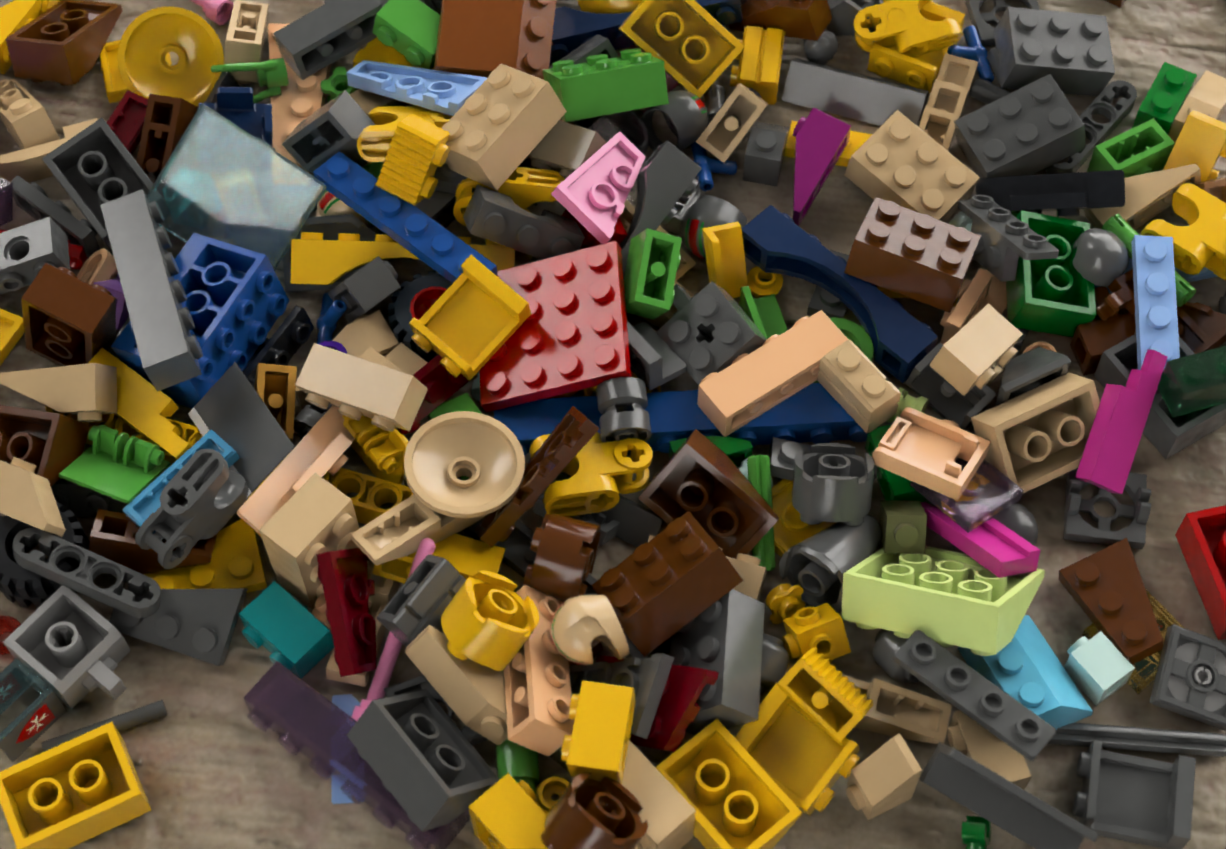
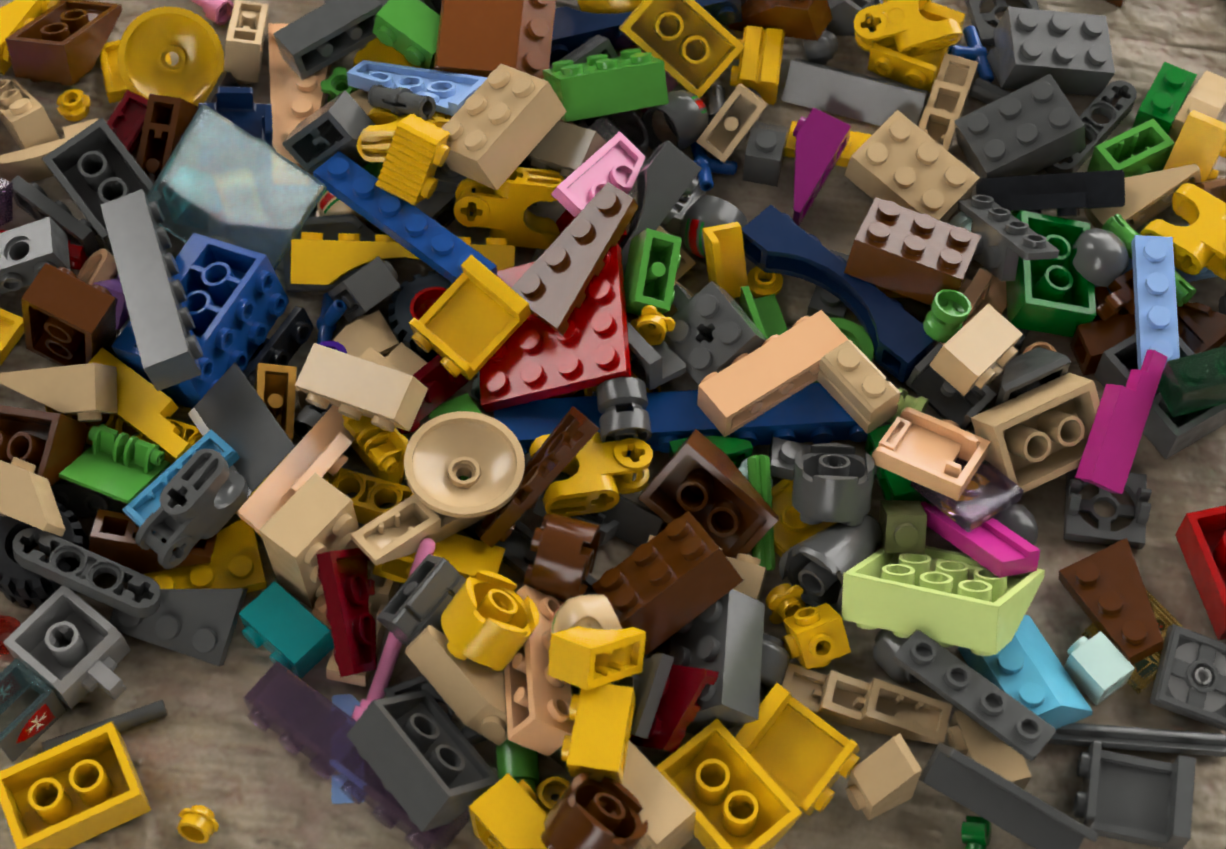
(73, 105): none -> yellow plate
(197, 824): none -> yellow plate
(269, 74): bright green plant -> none
(401, 101): none -> dark grey pin
(503, 222): dark grey arch -> none
(566, 267): none -> wing
(595, 656): none -> yellow arch
(653, 334): none -> yellow plate
(825, 694): yellow brick -> none
(947, 315): none -> bright green wheel

